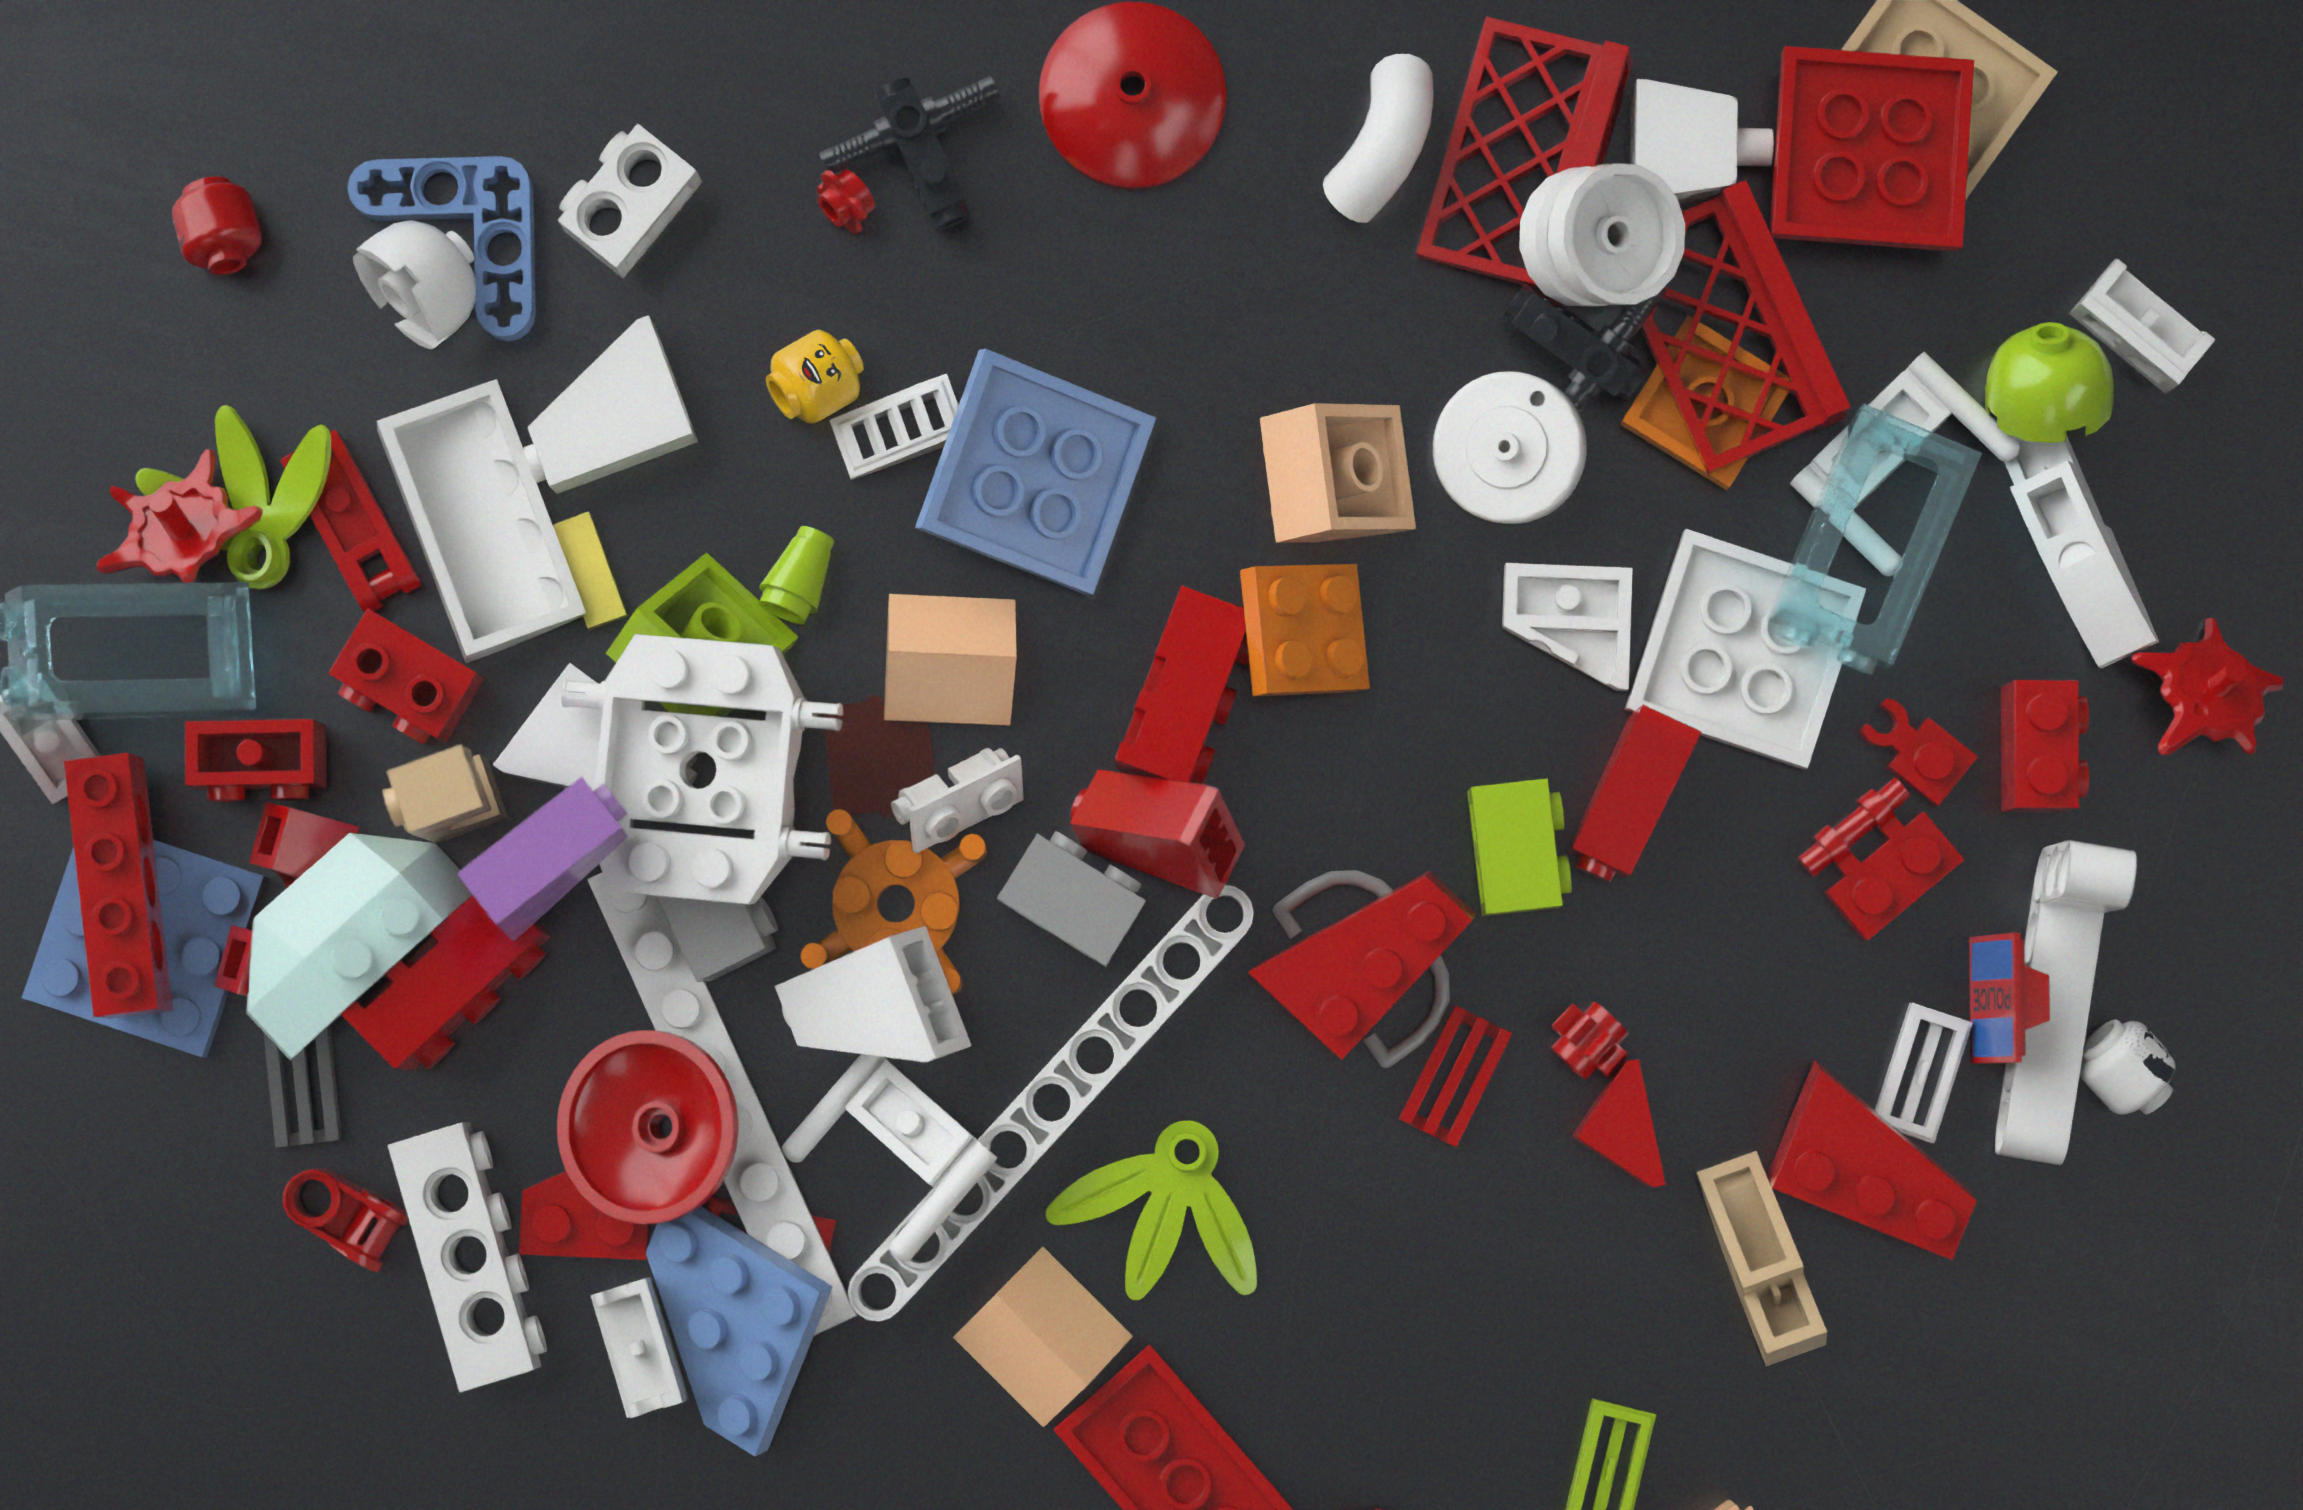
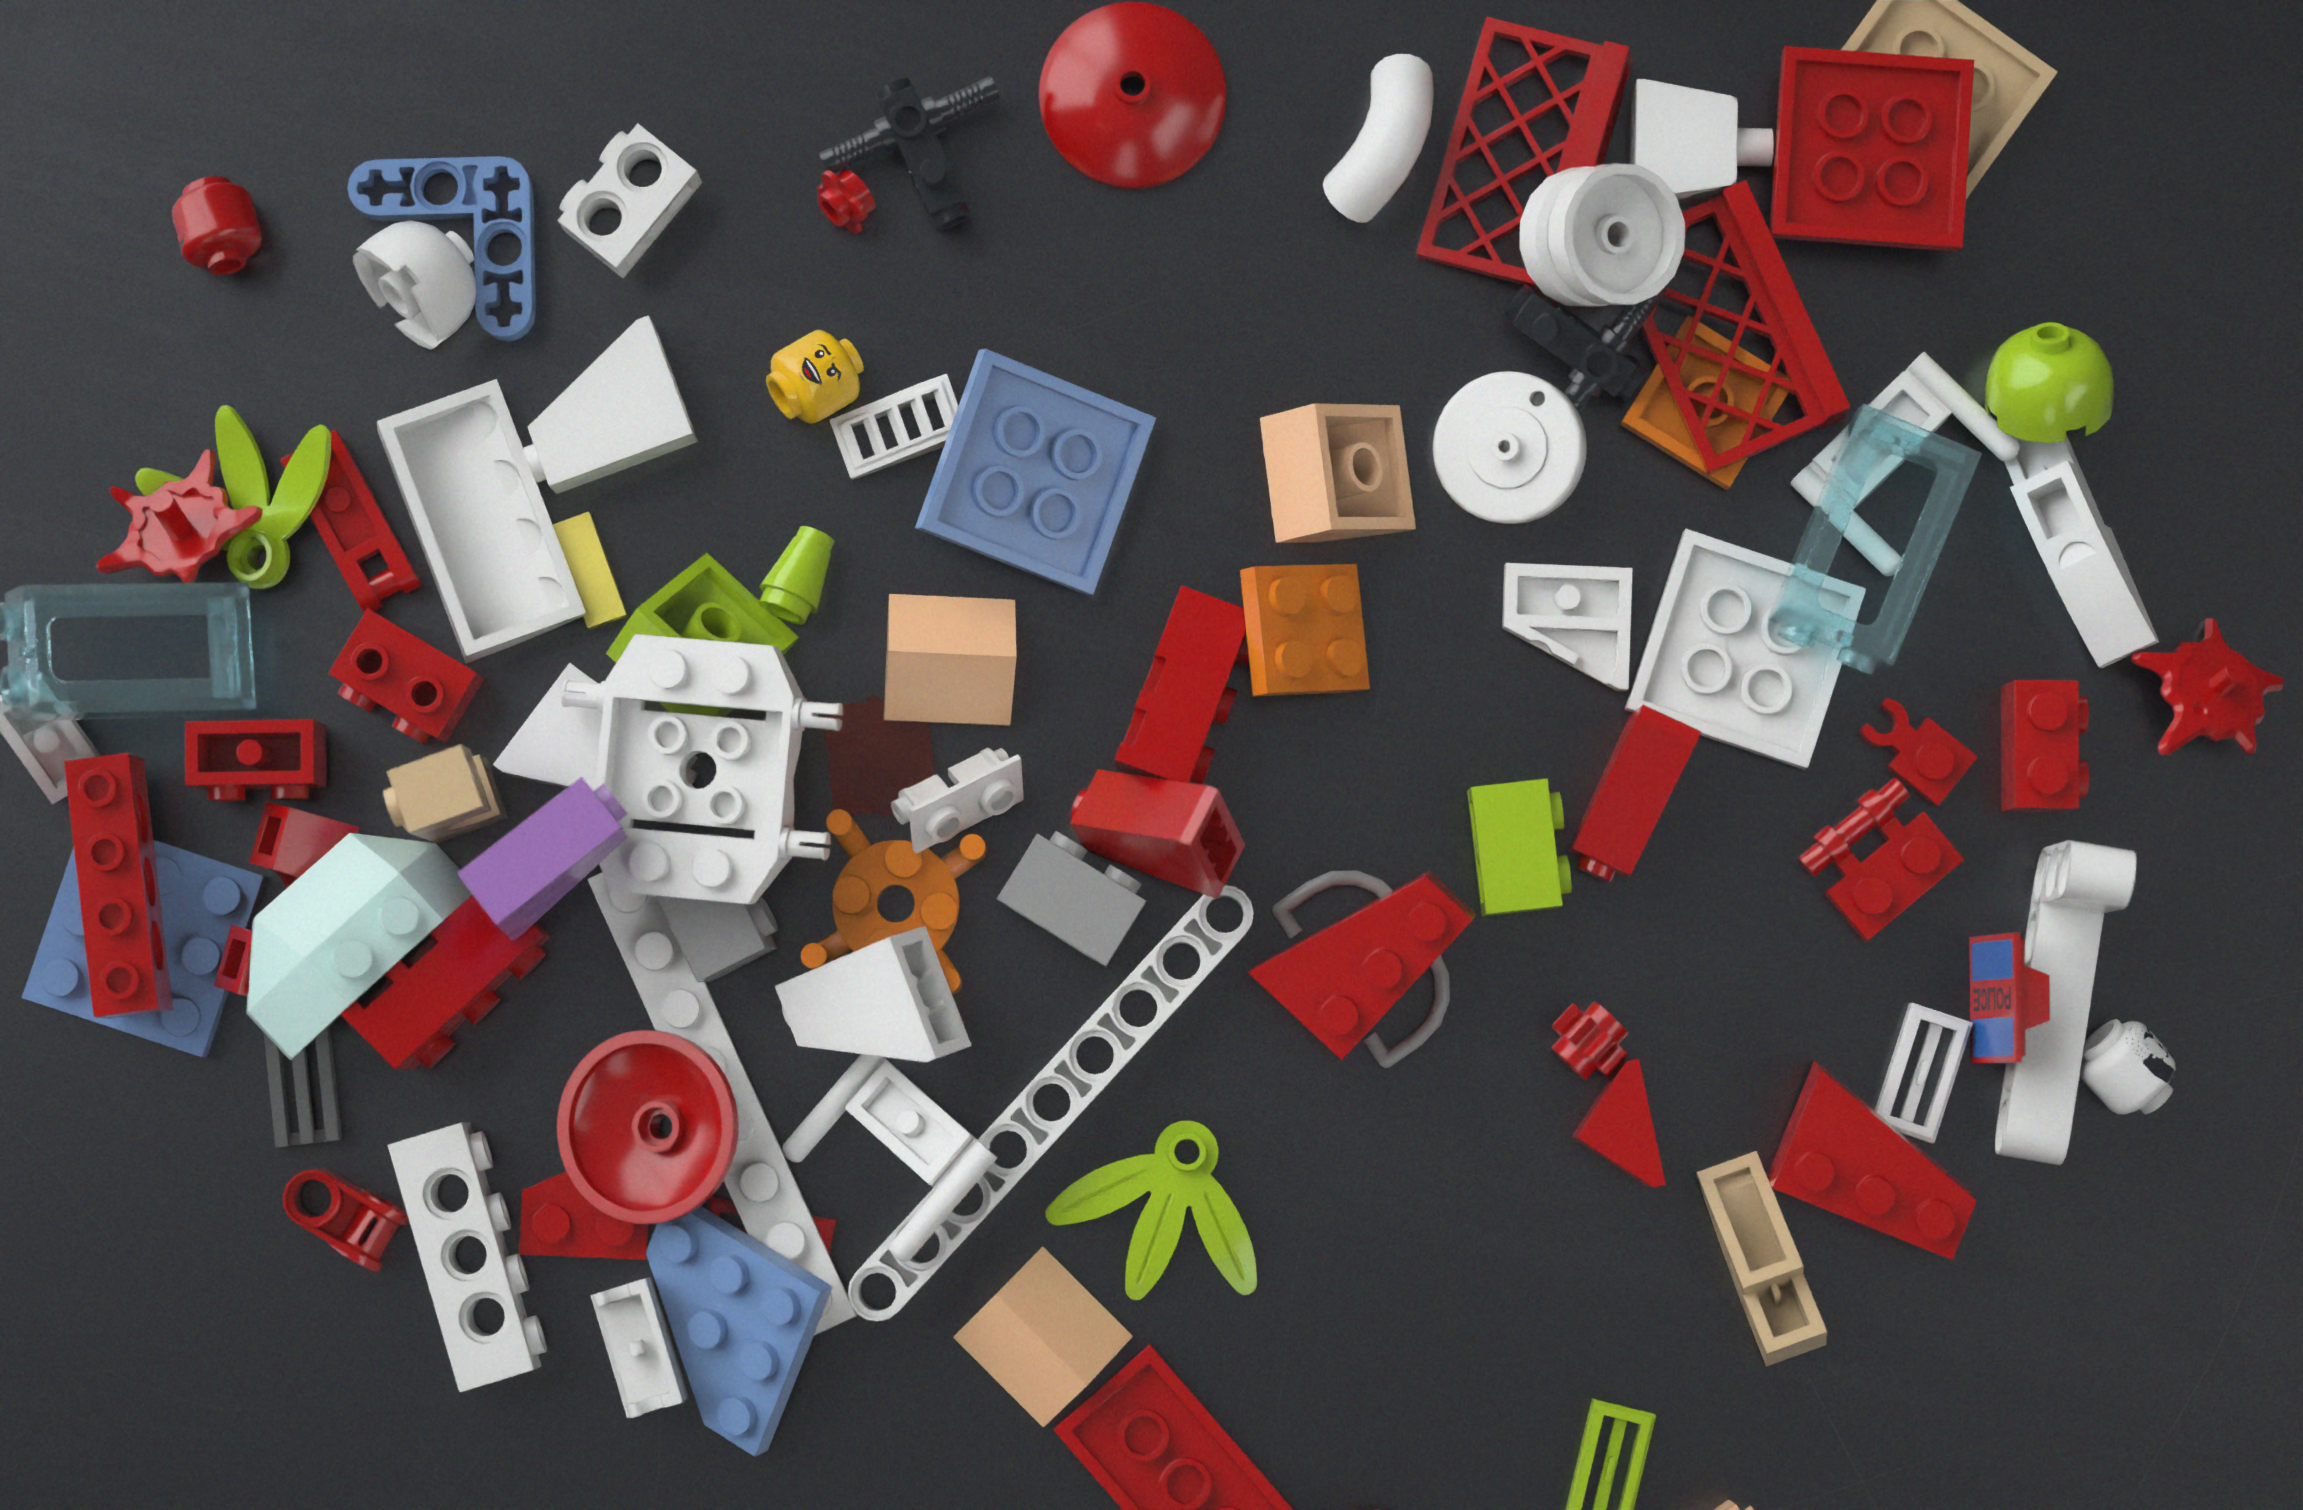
(1478, 1028): red tile -> none
(2141, 327): white hinge -> none

